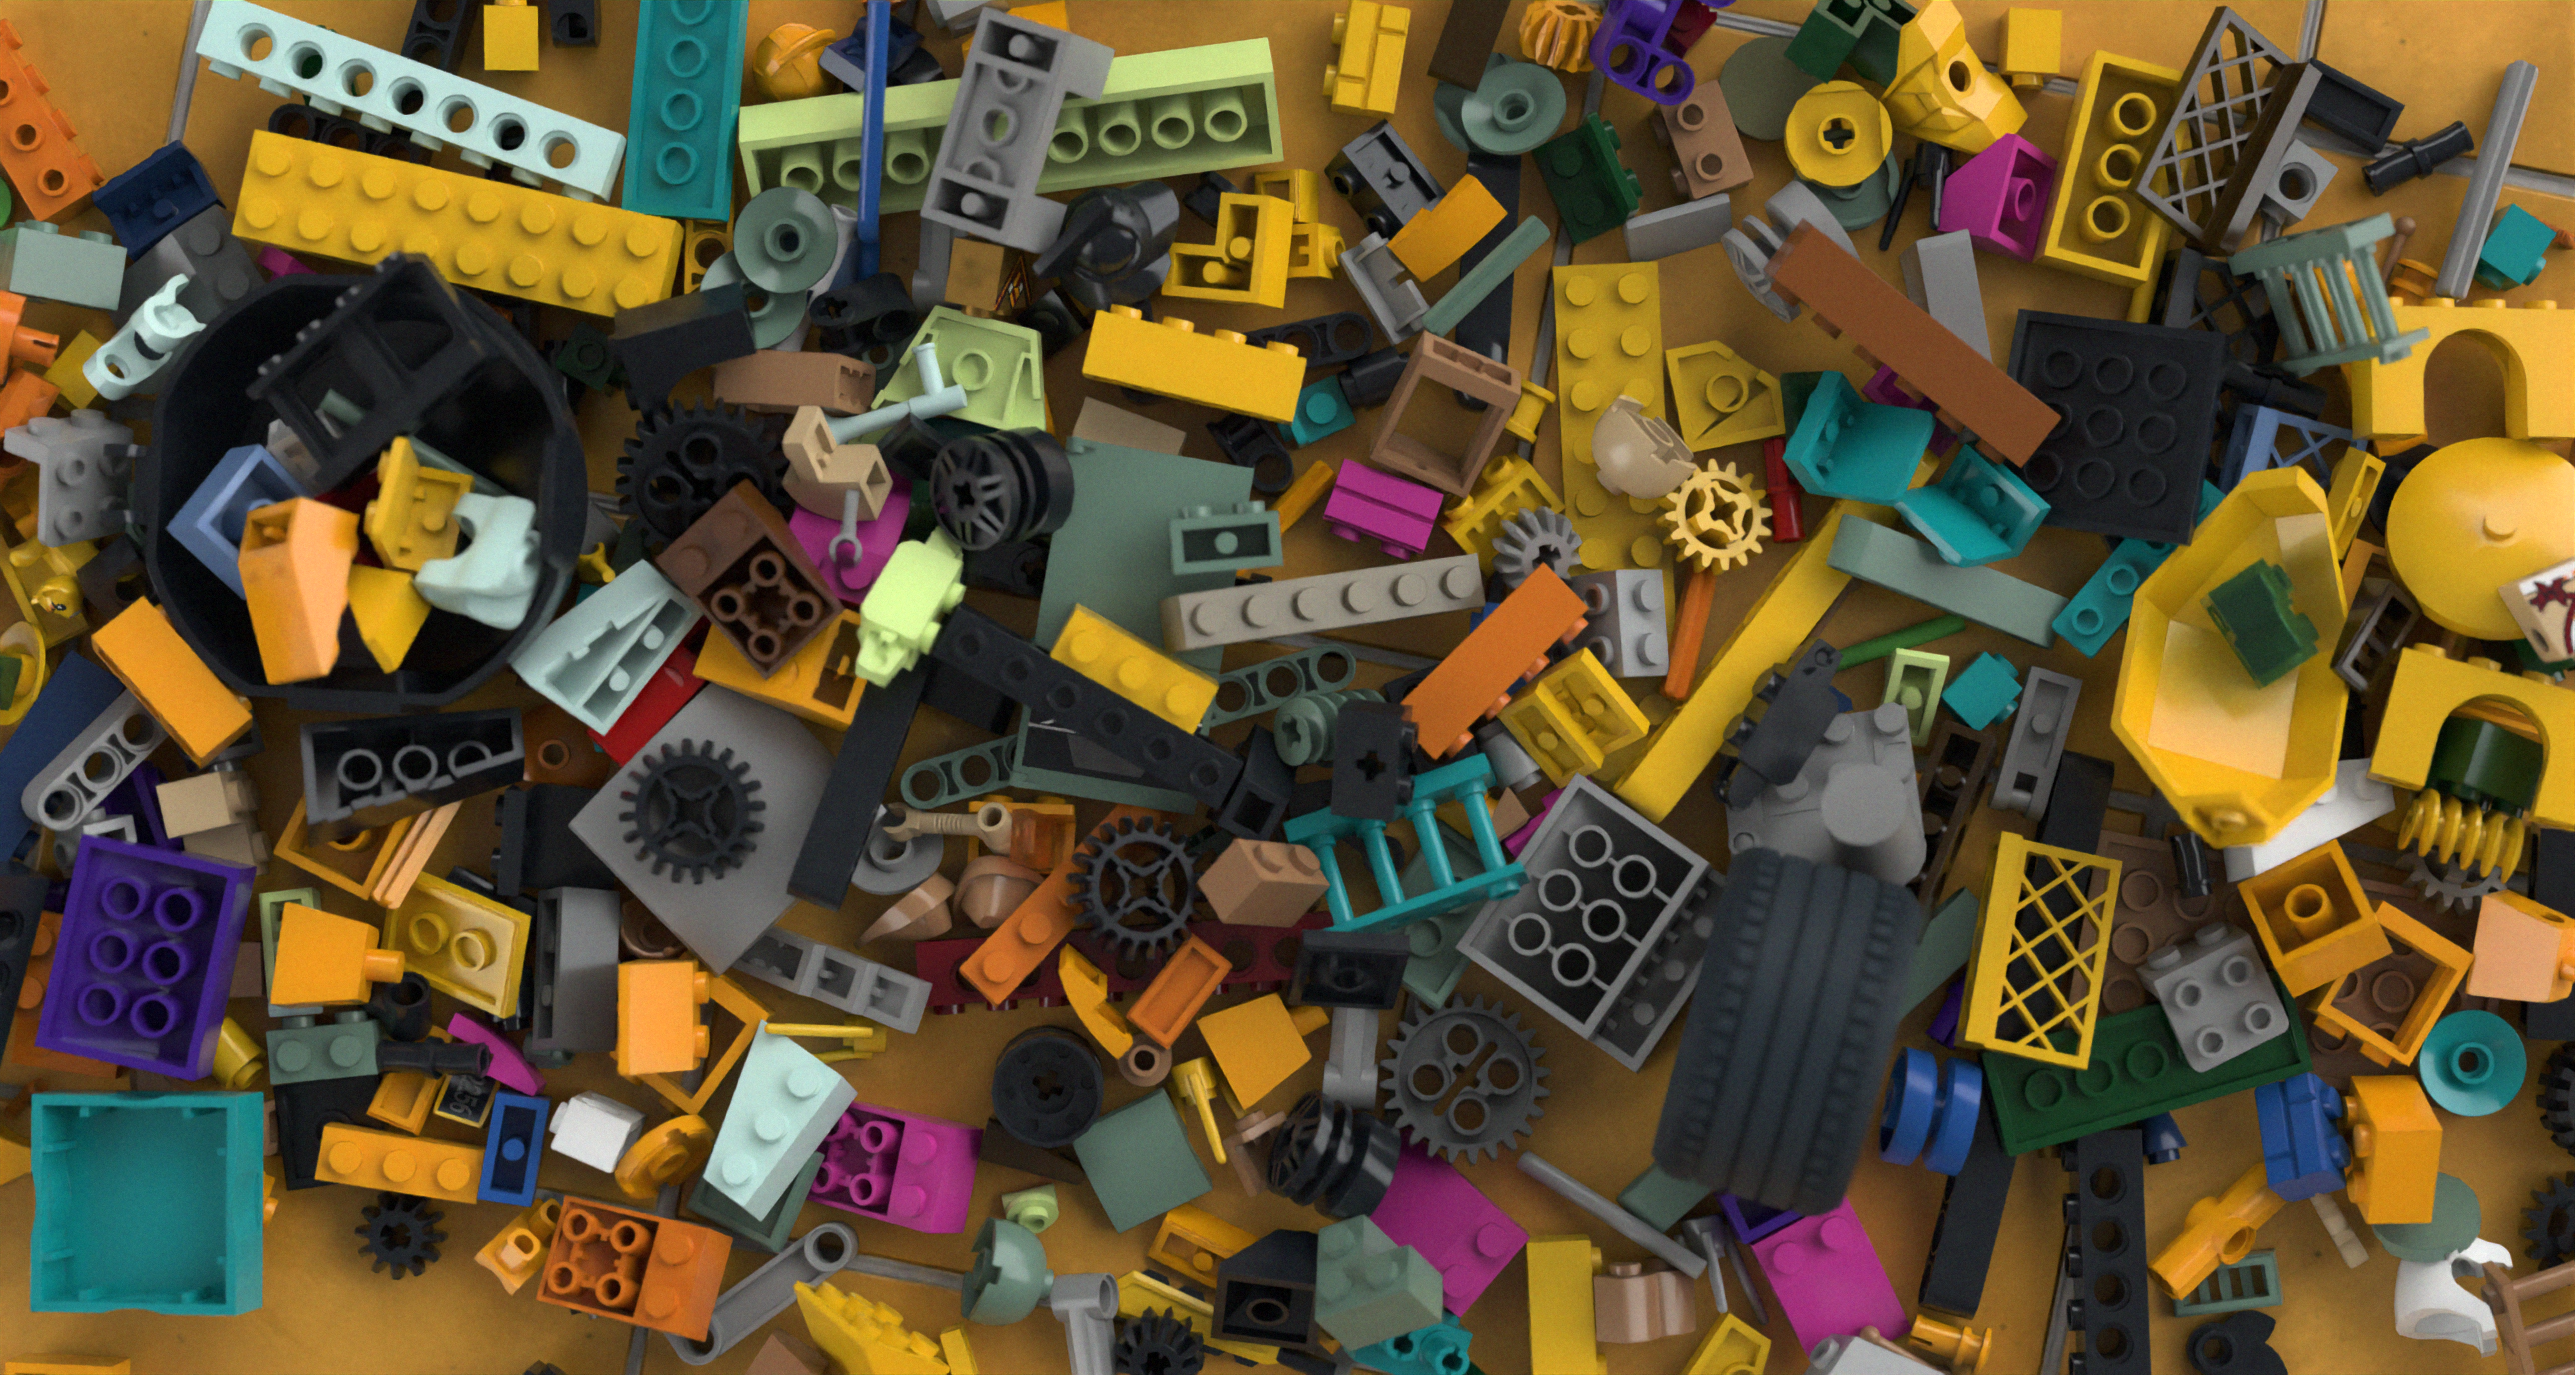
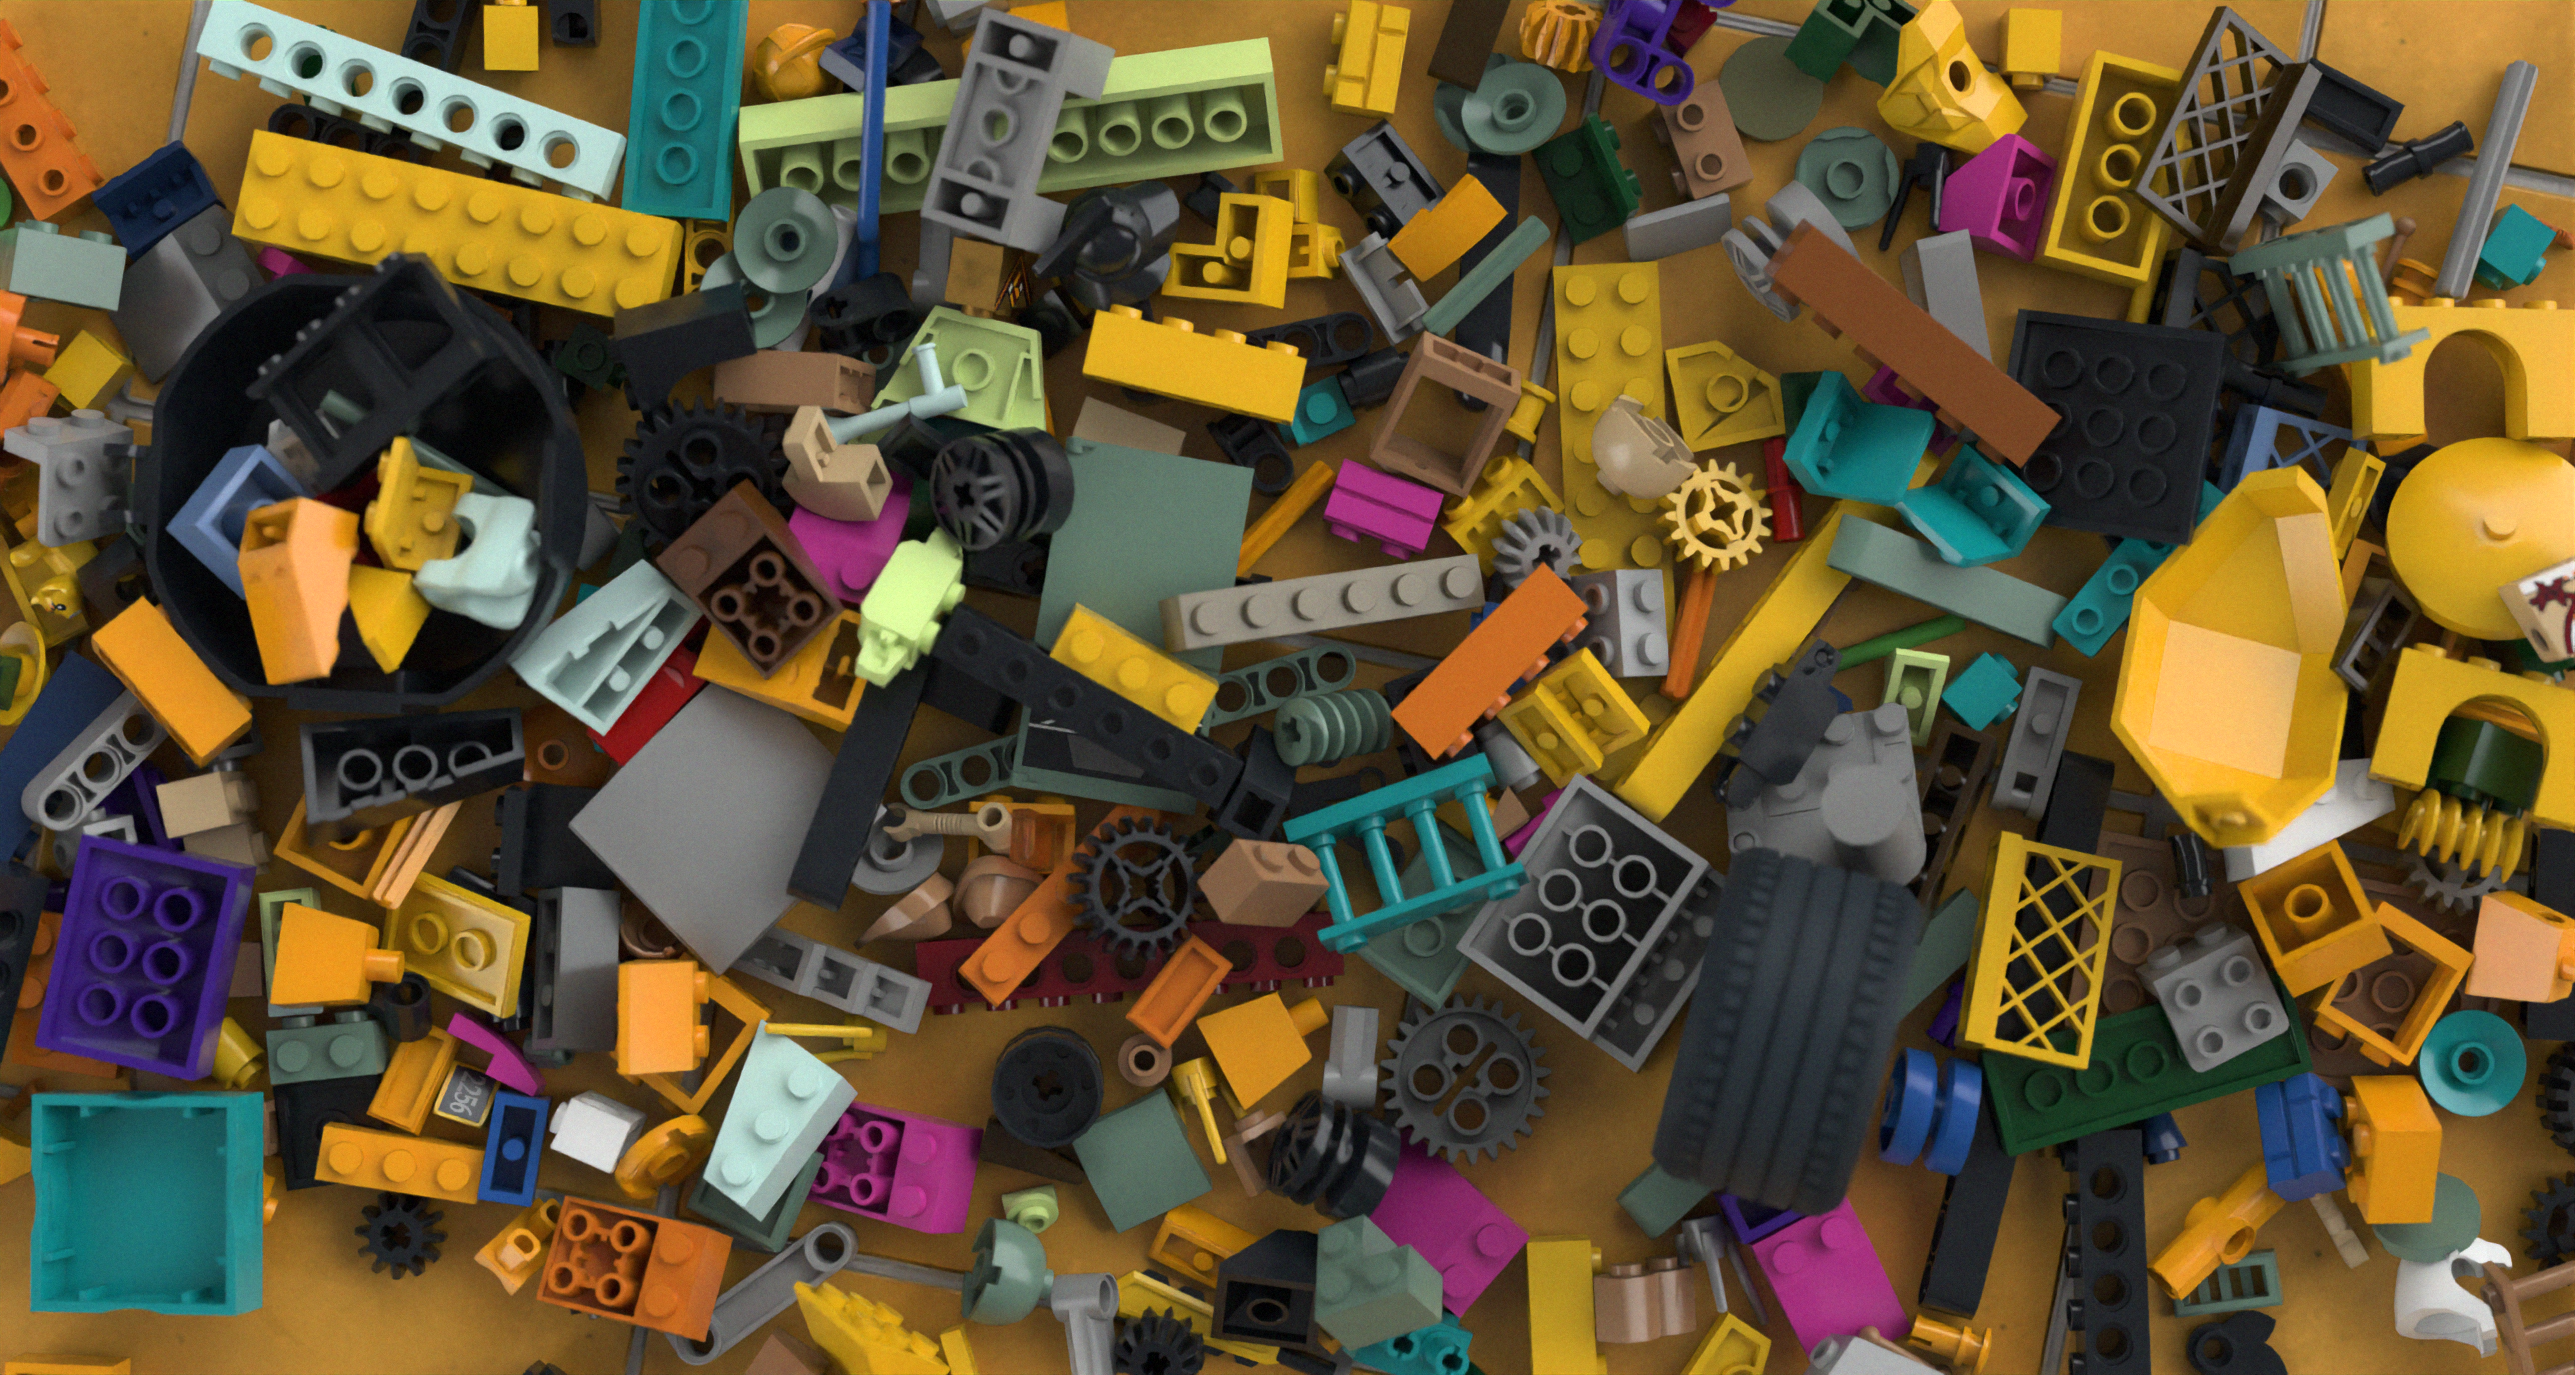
(145, 345): light aqua piece -> none
(433, 1058): black pin -> none
(595, 566): yellow hand -> none
(662, 776): black gear -> none
(848, 528): light grey hand -> none
(1087, 993): light orange slope -> none
(1224, 541): sand green brick -> none
(1348, 969): black tile -> none
(1356, 783): black brick -> none
(1611, 1214): light grey bar -> none
(1857, 111): yellow plate -> none
(2259, 624): clear green brick -> none

